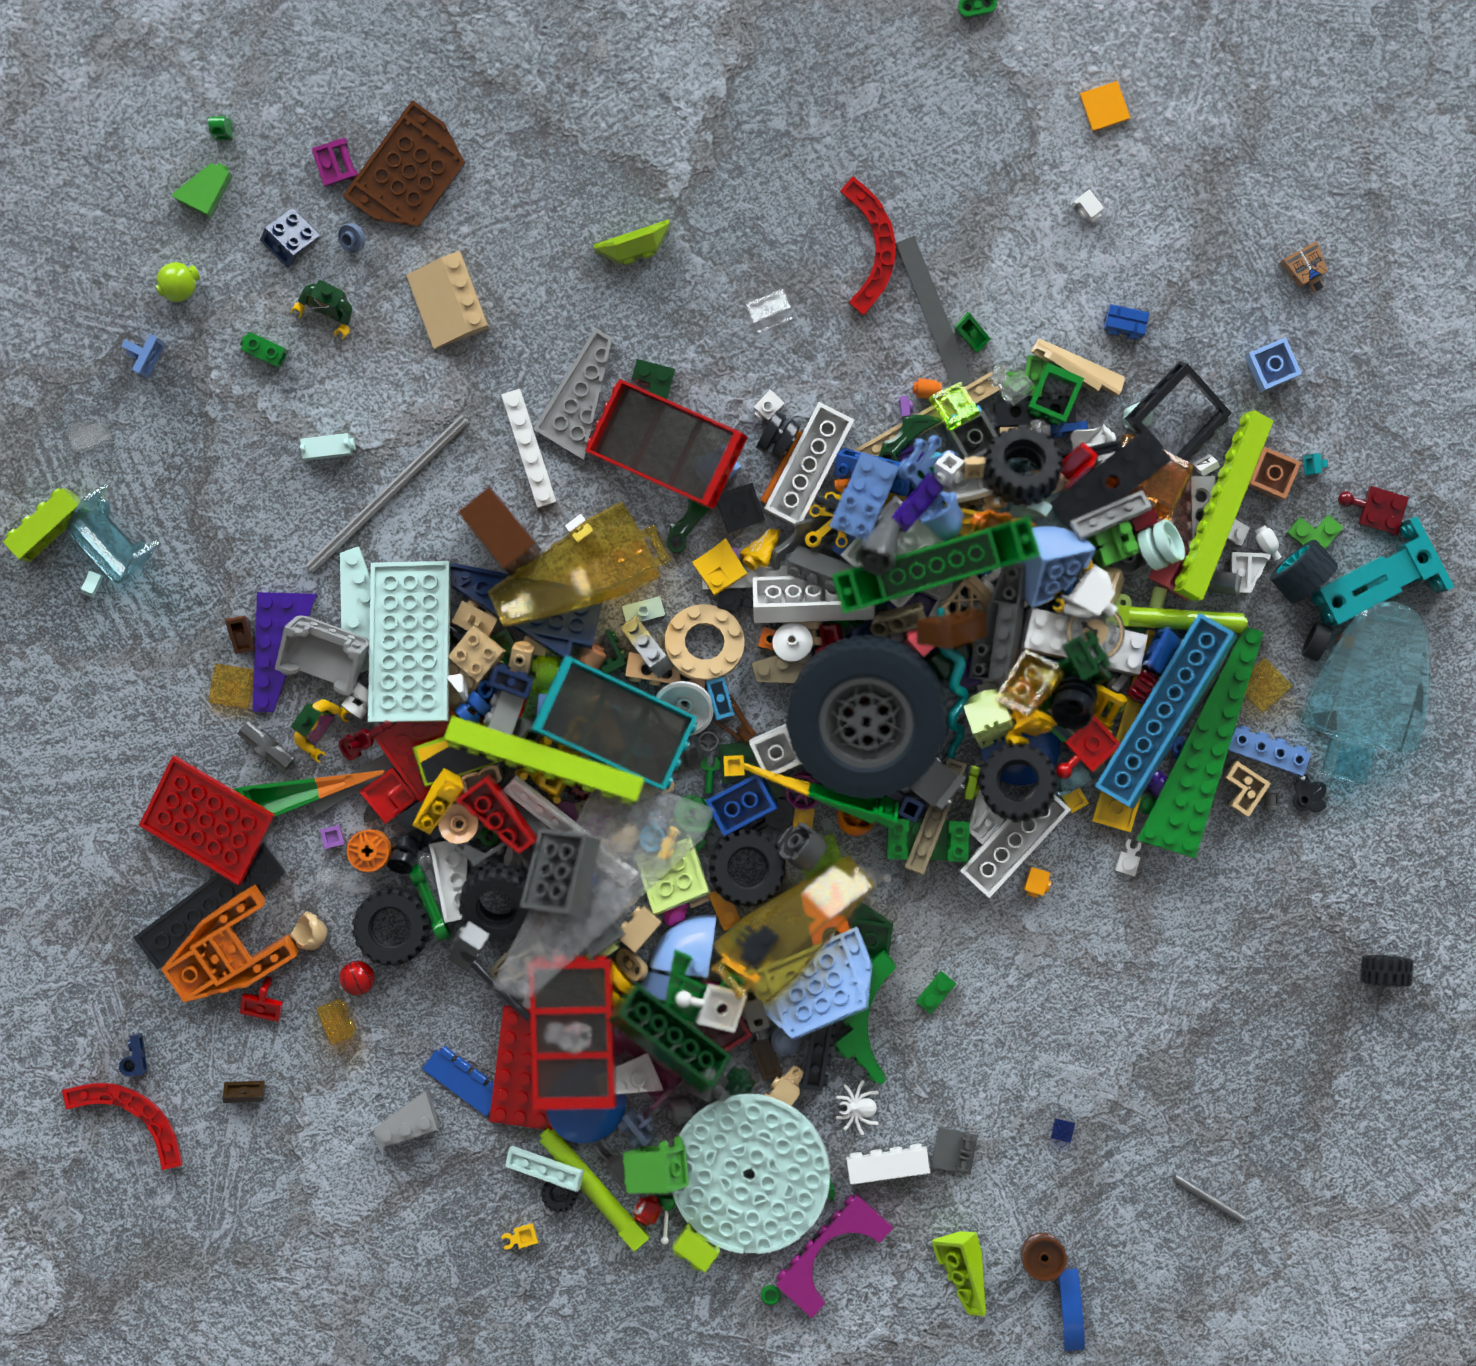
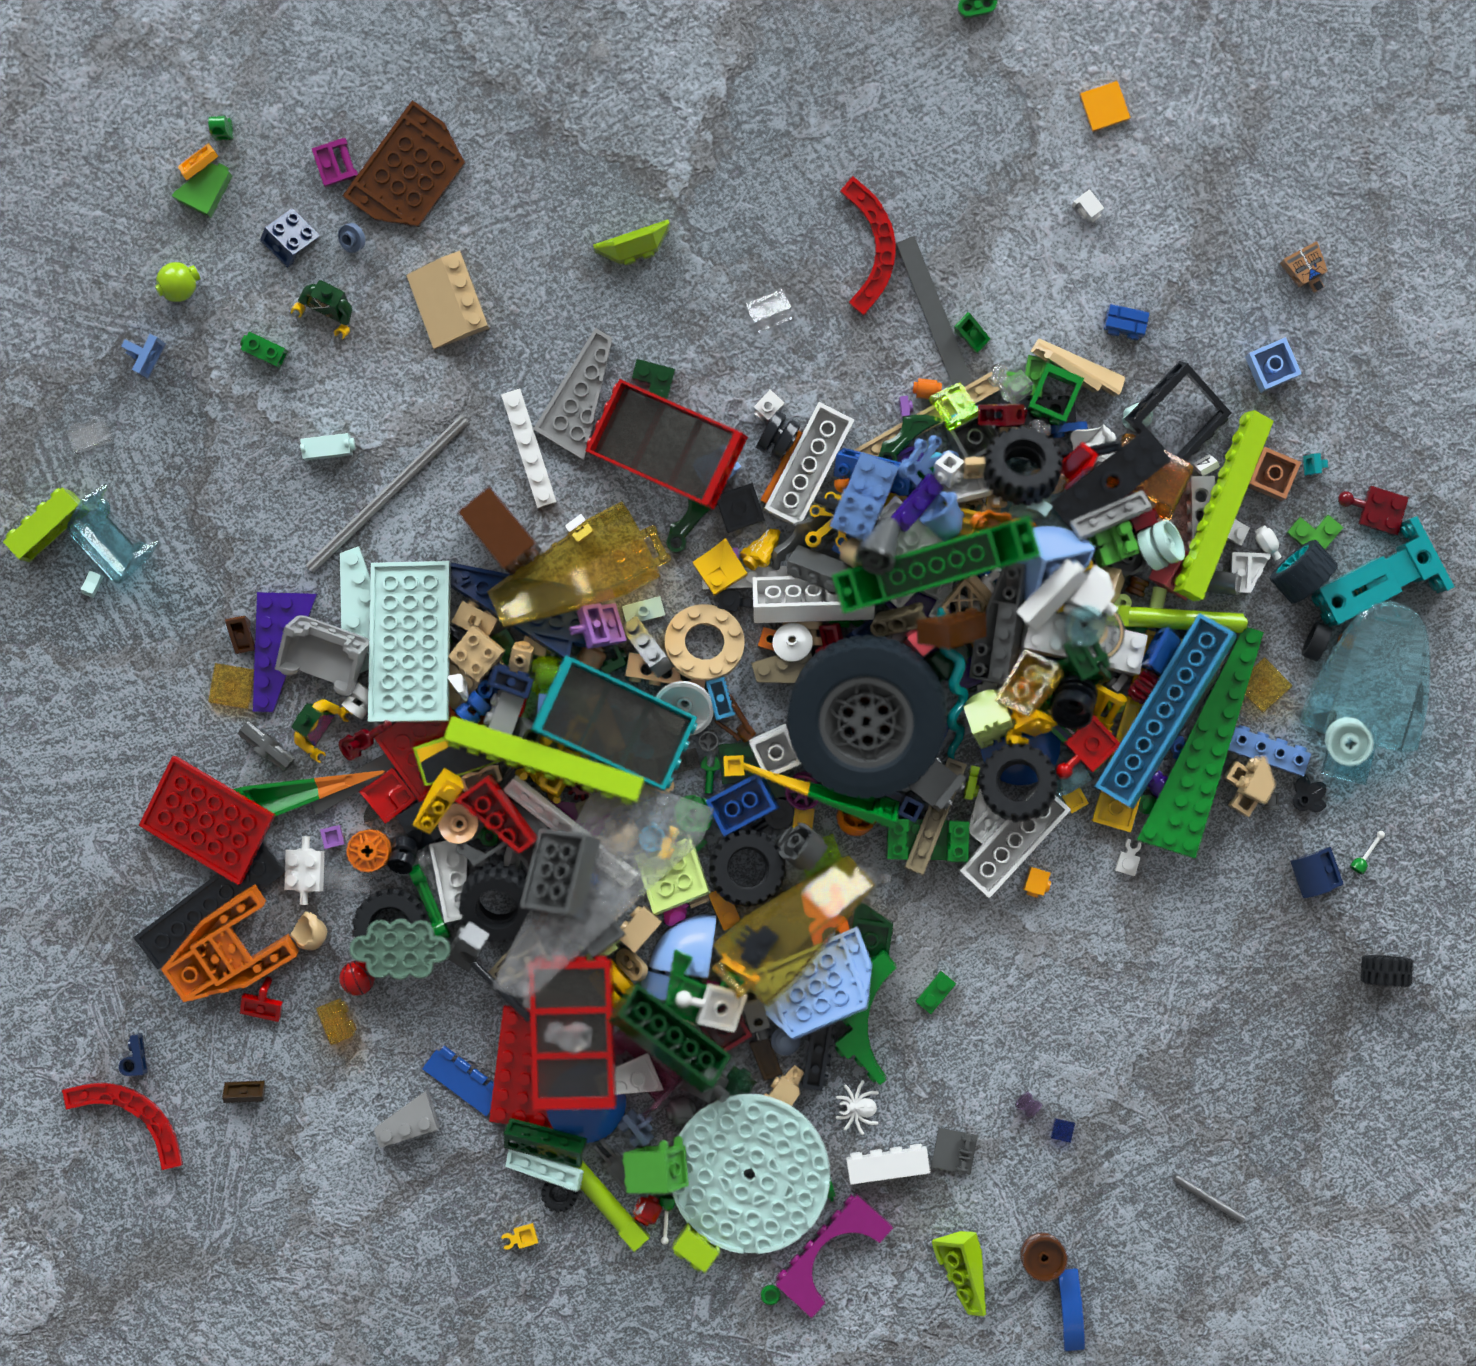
(197, 161): none -> light orange plate
(304, 870): none -> white plate
(400, 949): none -> sand green plate
(544, 1139): none -> dark green fence
(599, 625): none -> medium lavender plate
(848, 550): none -> tan head
(1010, 414): none -> dark red torso
(1028, 1104): none -> clear purple wheel
(1053, 594): none -> white brick
(1092, 632): none -> clear light blue dish
(1137, 586): none -> reddish brown wheel
(1258, 780): none -> tan slope
(1317, 873): none -> dark blue brick
(1352, 752): none -> light aqua wheel
(1359, 864): none -> hinge

